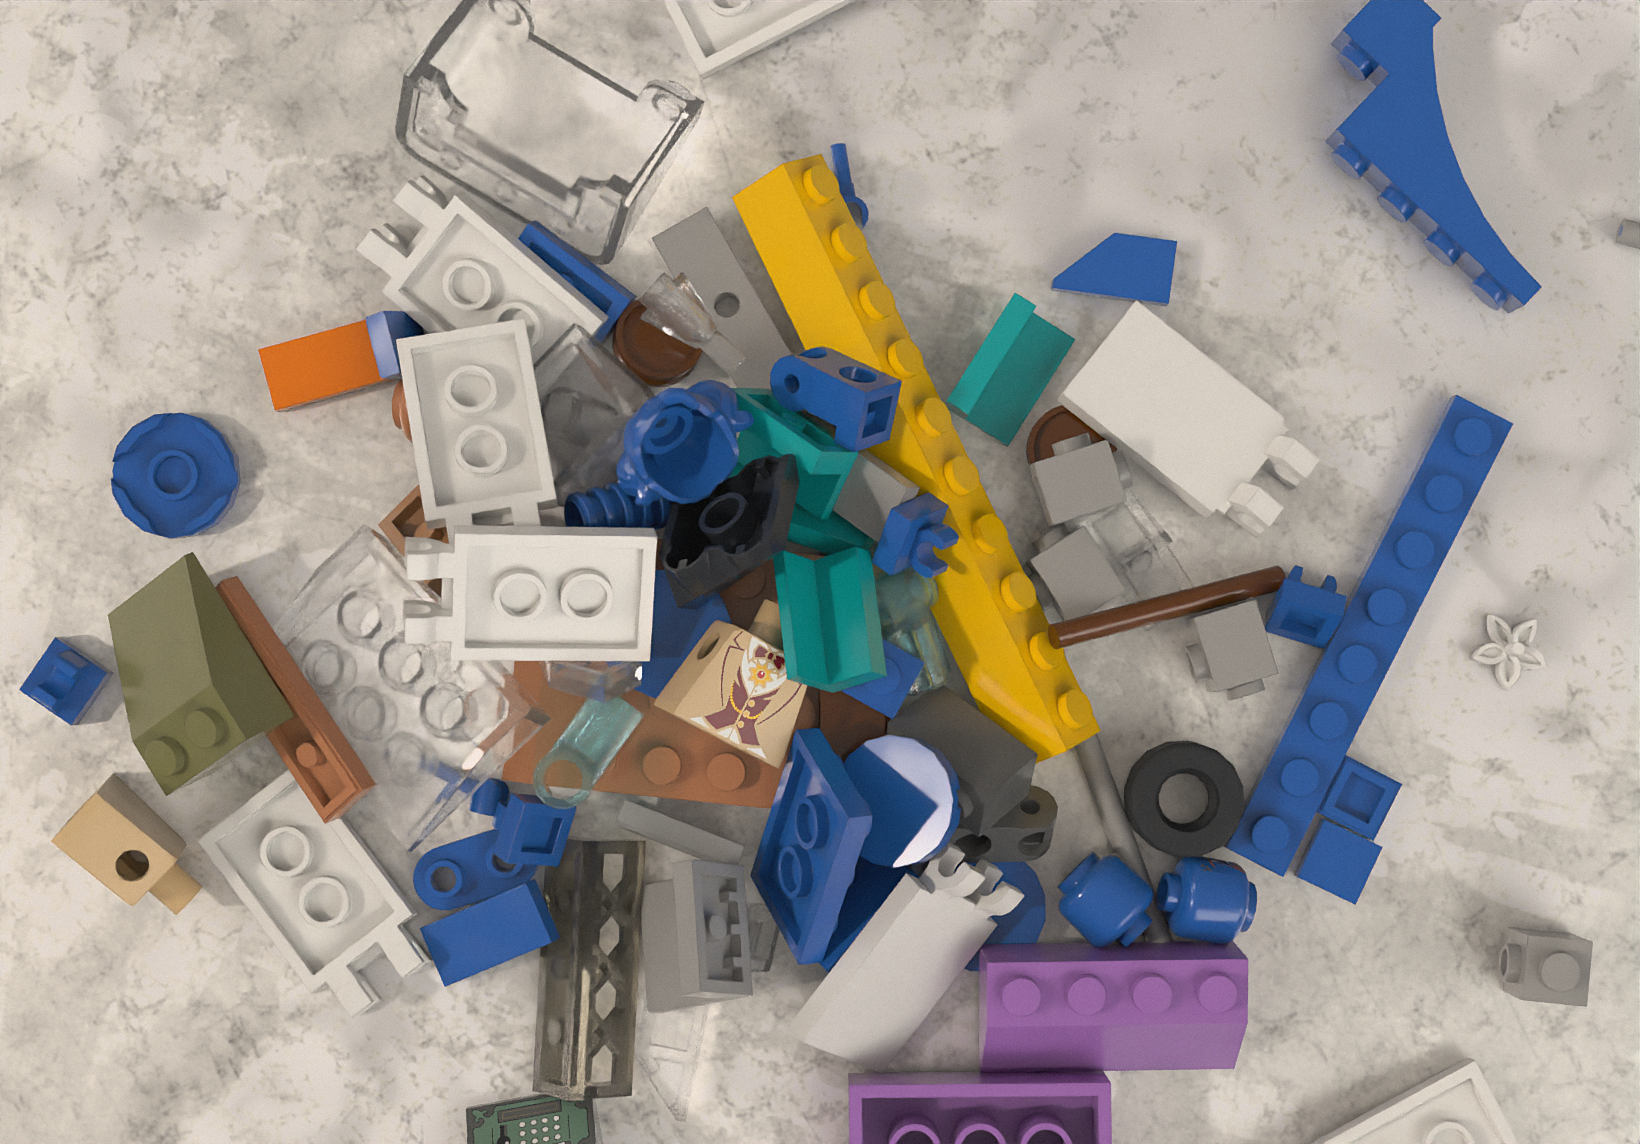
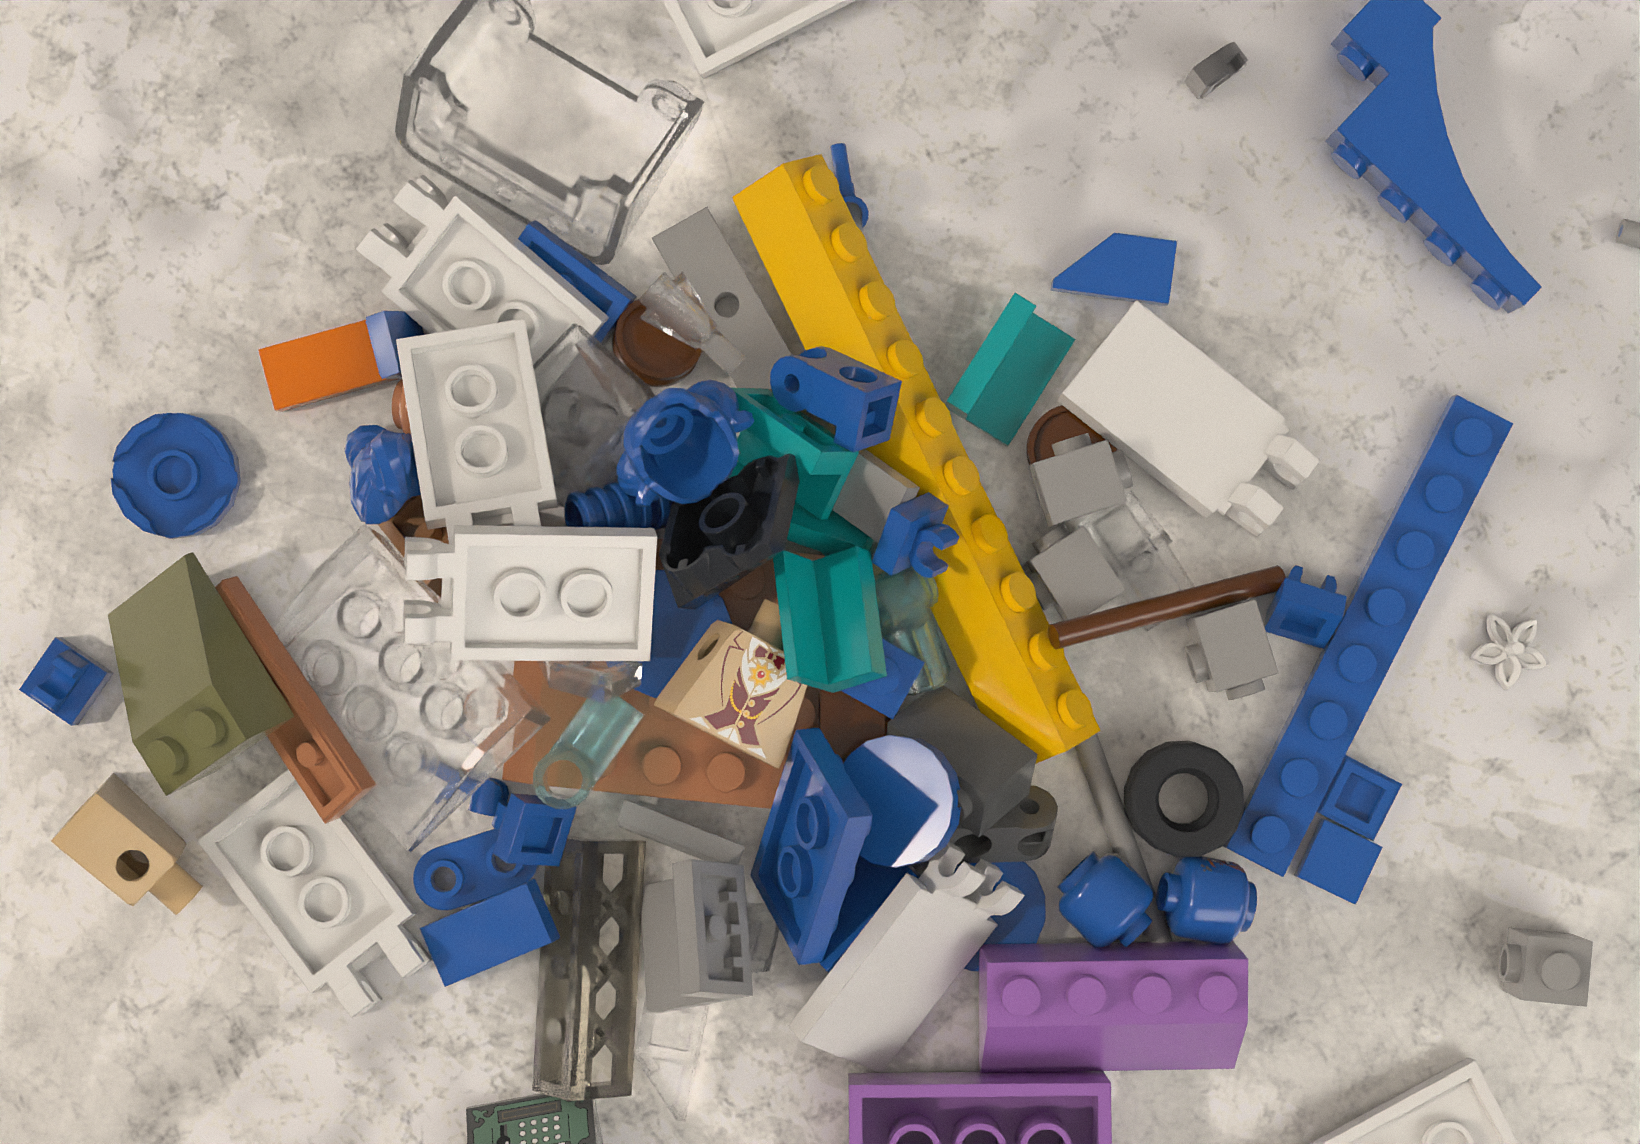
(381, 472): none -> blue hair
(1215, 70): none -> flat silver tile

